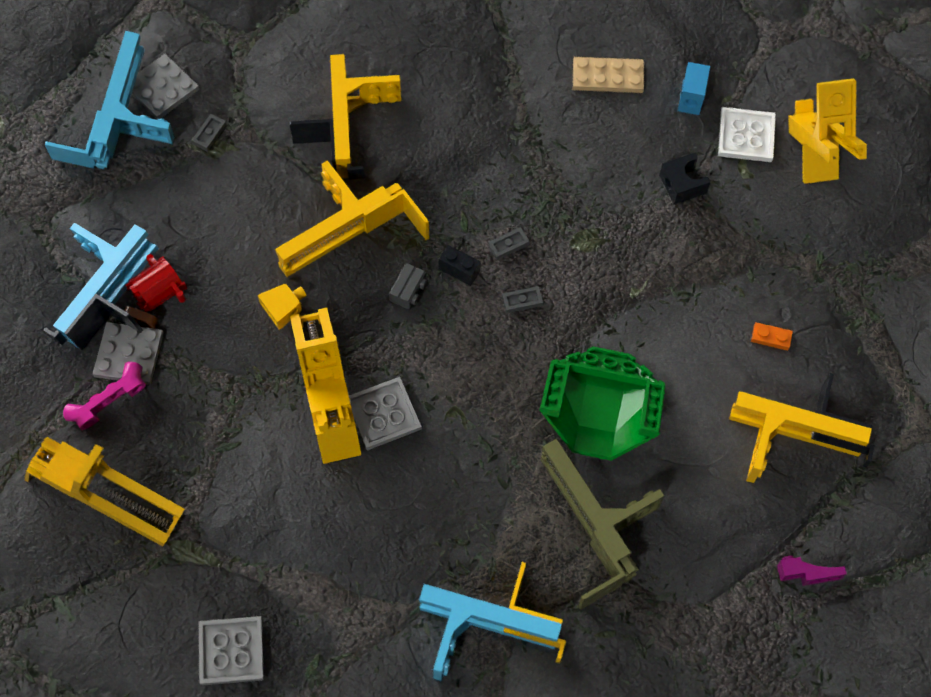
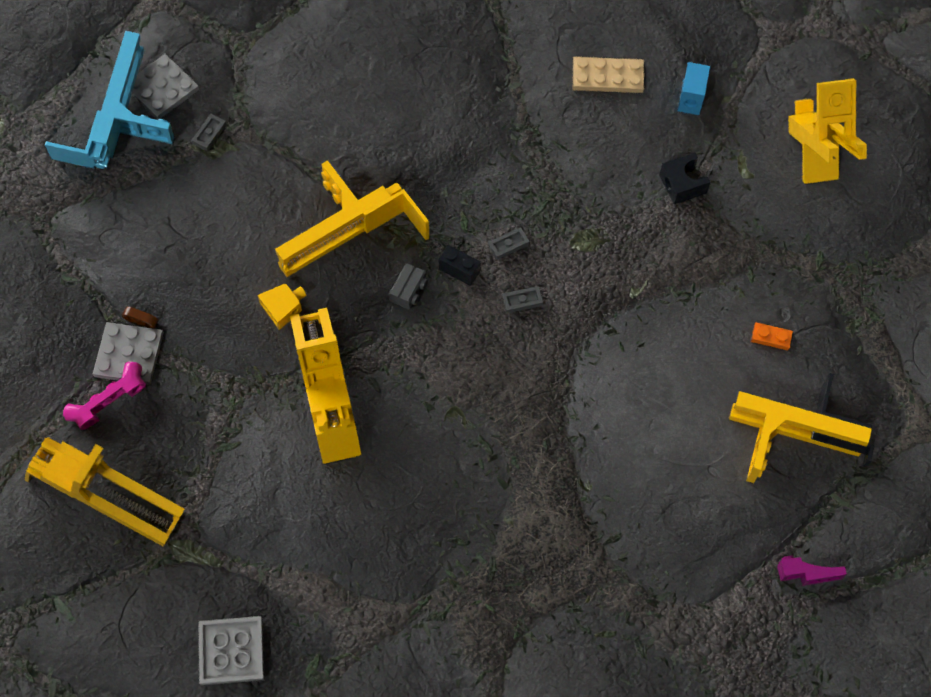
(106, 286): medium azure piece -> none
(156, 284): red container -> none
(337, 130): yellow piece -> none
(384, 413): light grey plate -> none
(468, 611): medium azure piece -> none
(599, 522): olive piece -> none
(602, 402): green windscreen -> none
(746, 134): white plate -> none

